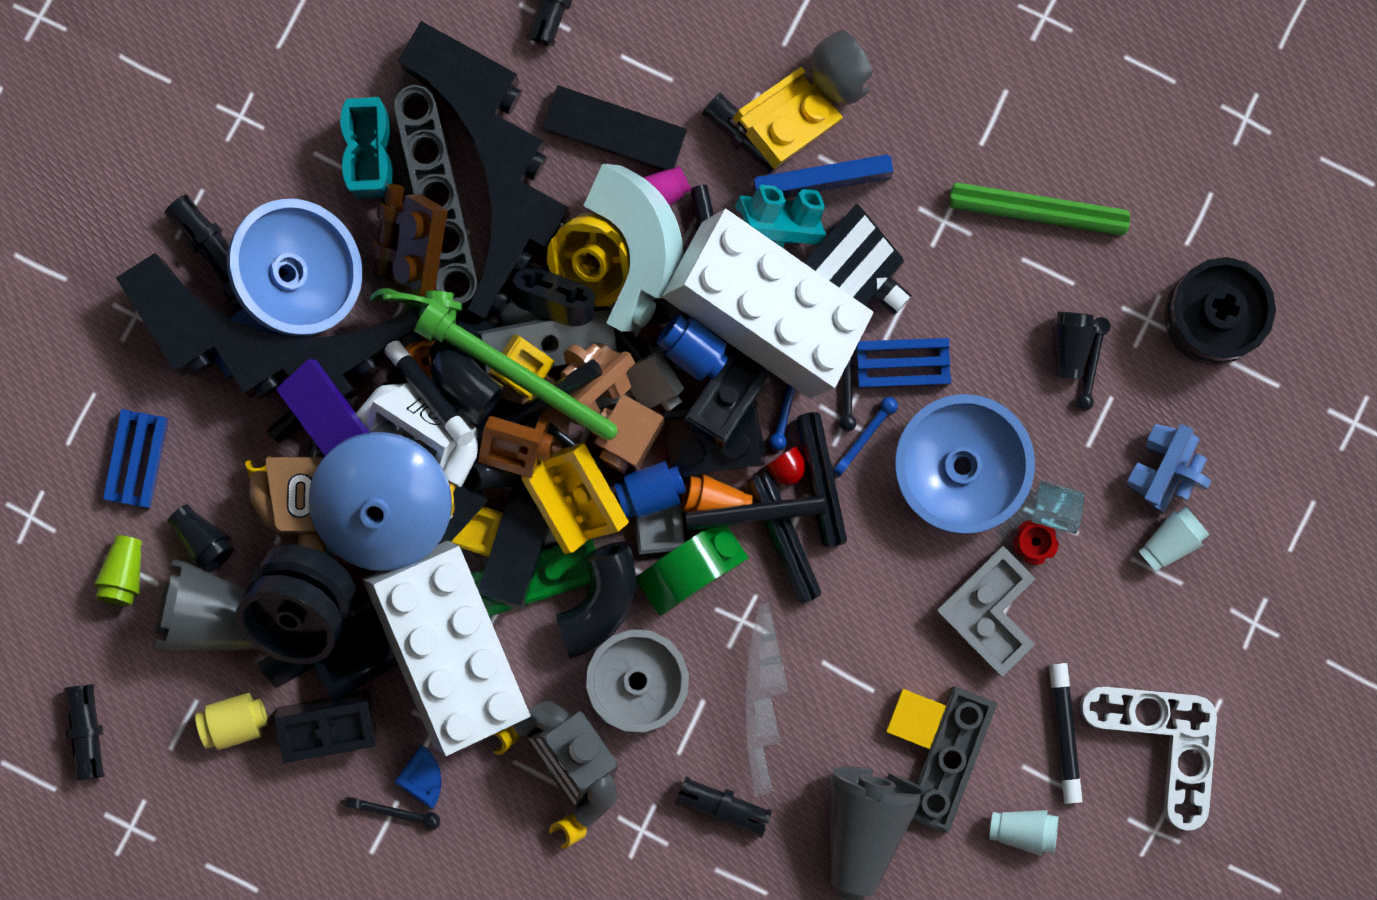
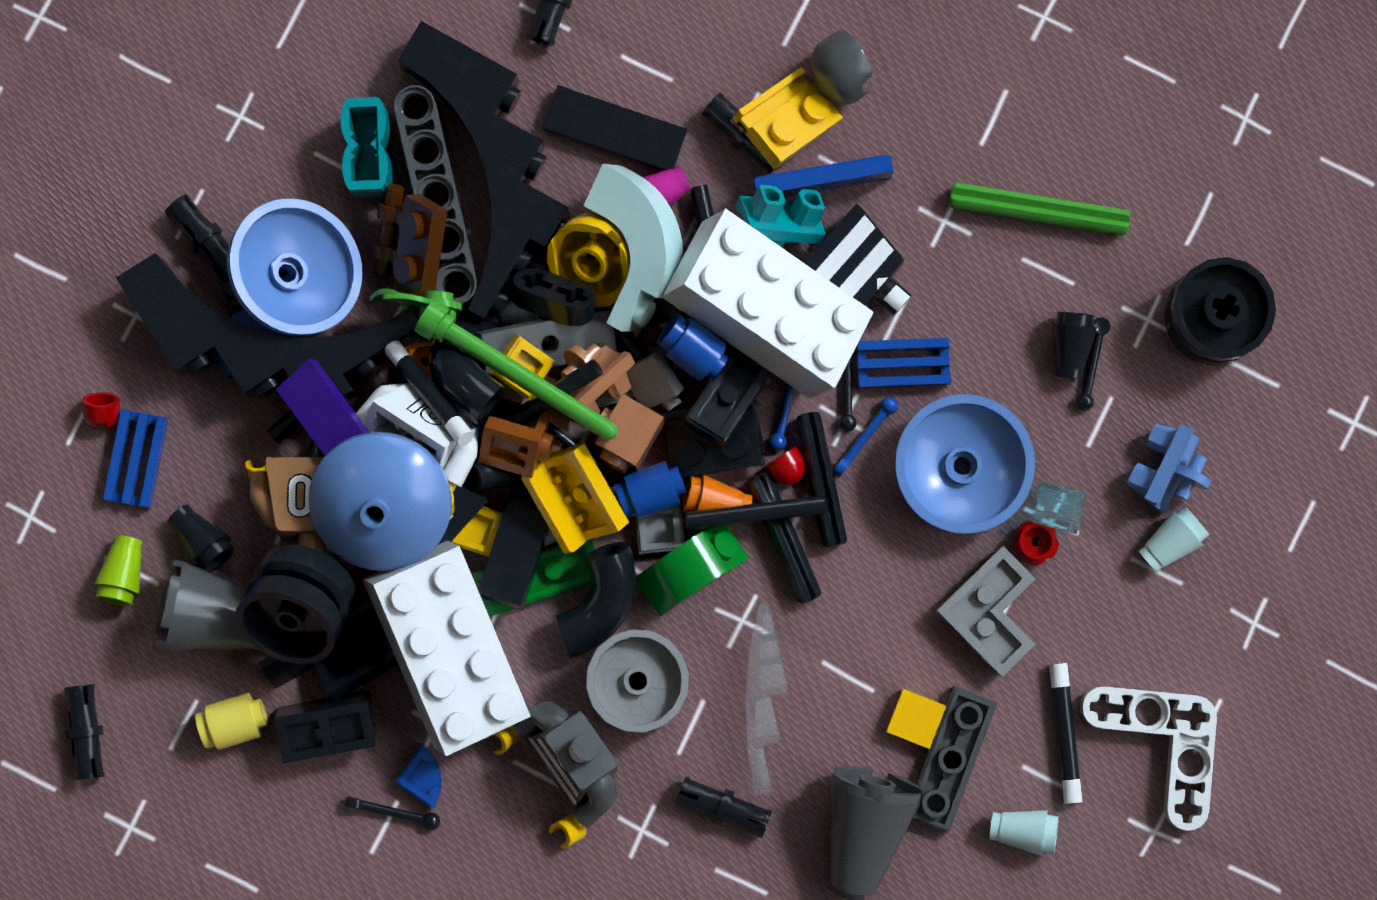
(101, 408): none -> red hinge

